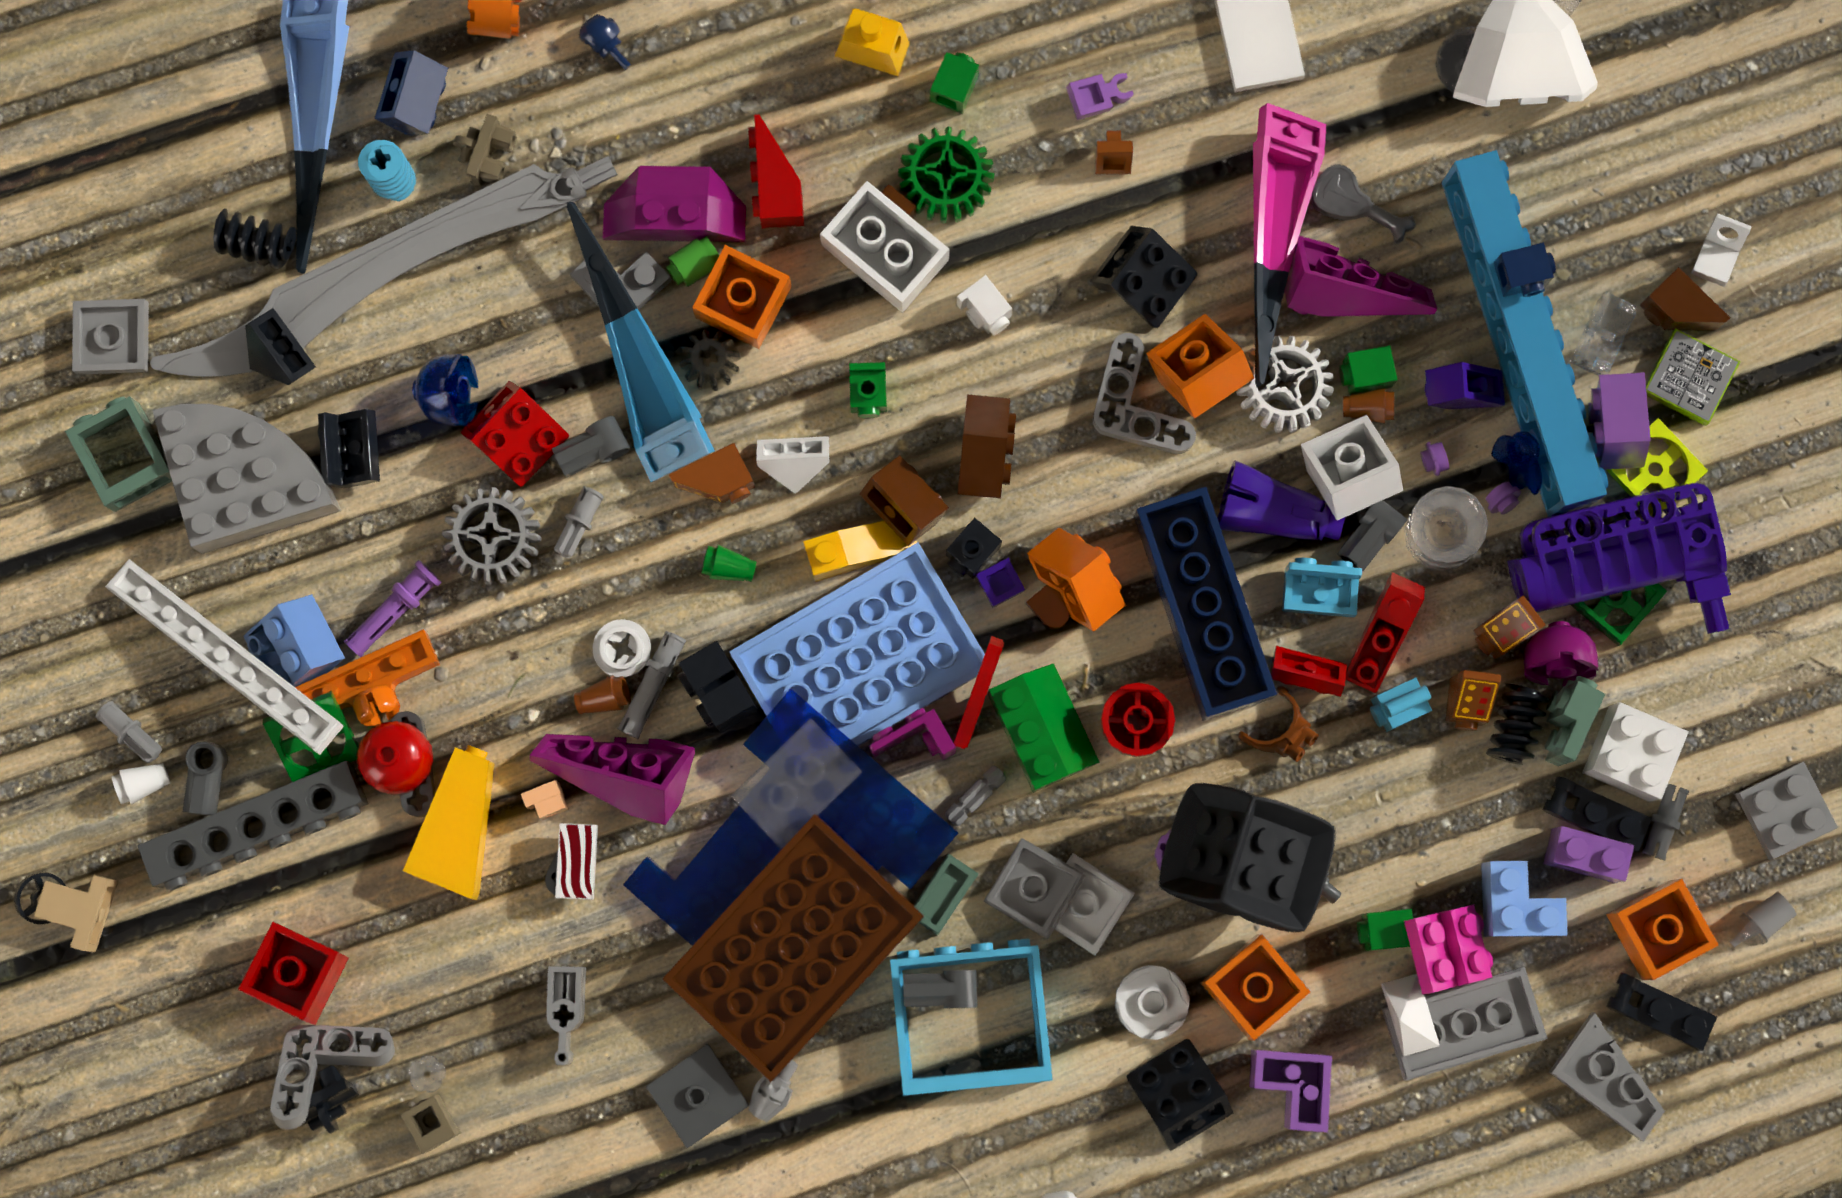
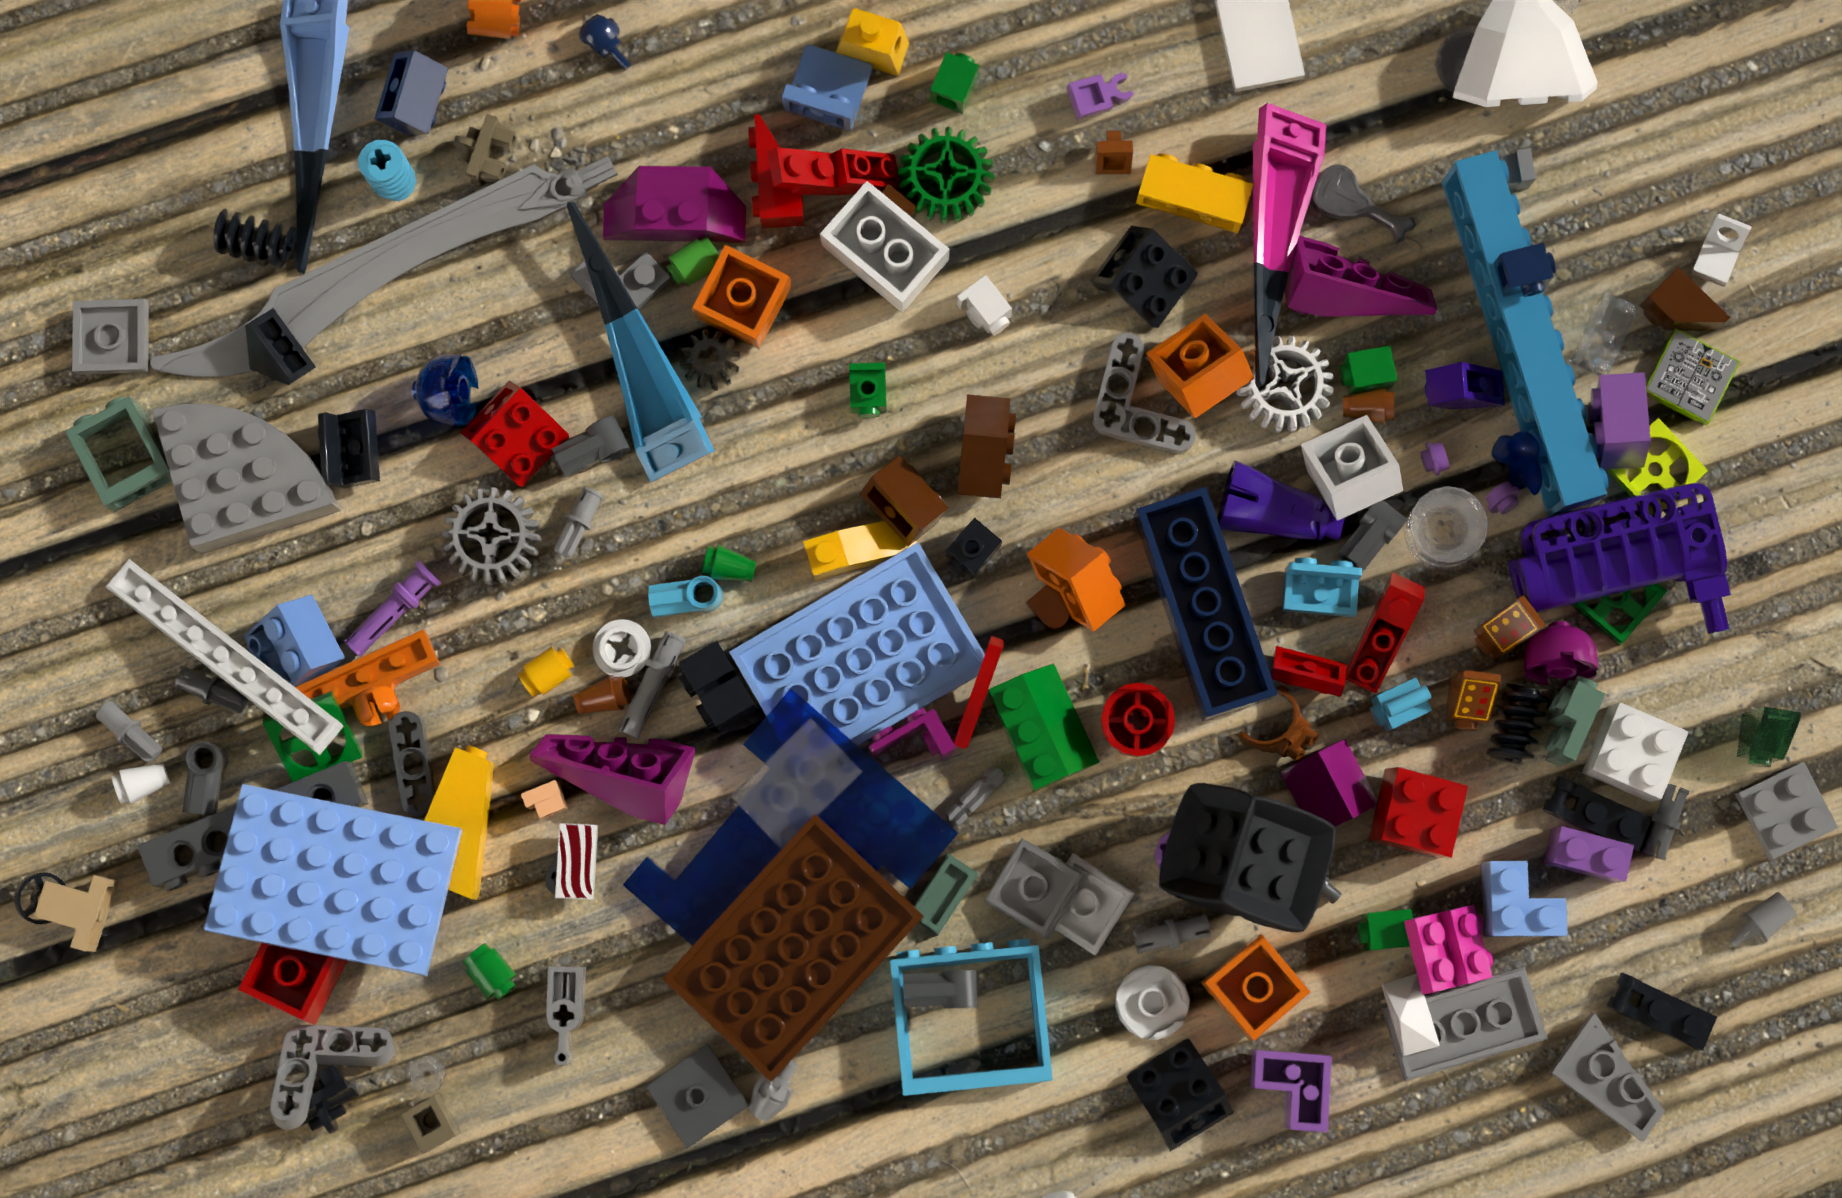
(211, 690): none -> dark grey axle
(334, 880): none -> light blue plate
(395, 757): red cylinder -> none
(490, 972): none -> green brick
(546, 671): none -> yellow brick
(681, 597): none -> medium azure piece
(716, 476): dark orange slope -> none
(793, 459): white slope -> none
(827, 87): none -> medium blue bracket
(831, 173): none -> red slope
(1000, 582): dark purple plate -> none
(1171, 933): none -> light grey pin
(1195, 192): none -> yellow brick
(1330, 784): none -> magenta slope
(1418, 812): none -> red brick
(1520, 169): none -> light grey piece
(1662, 929): orange brick -> none
(1766, 735): none -> clear green slope

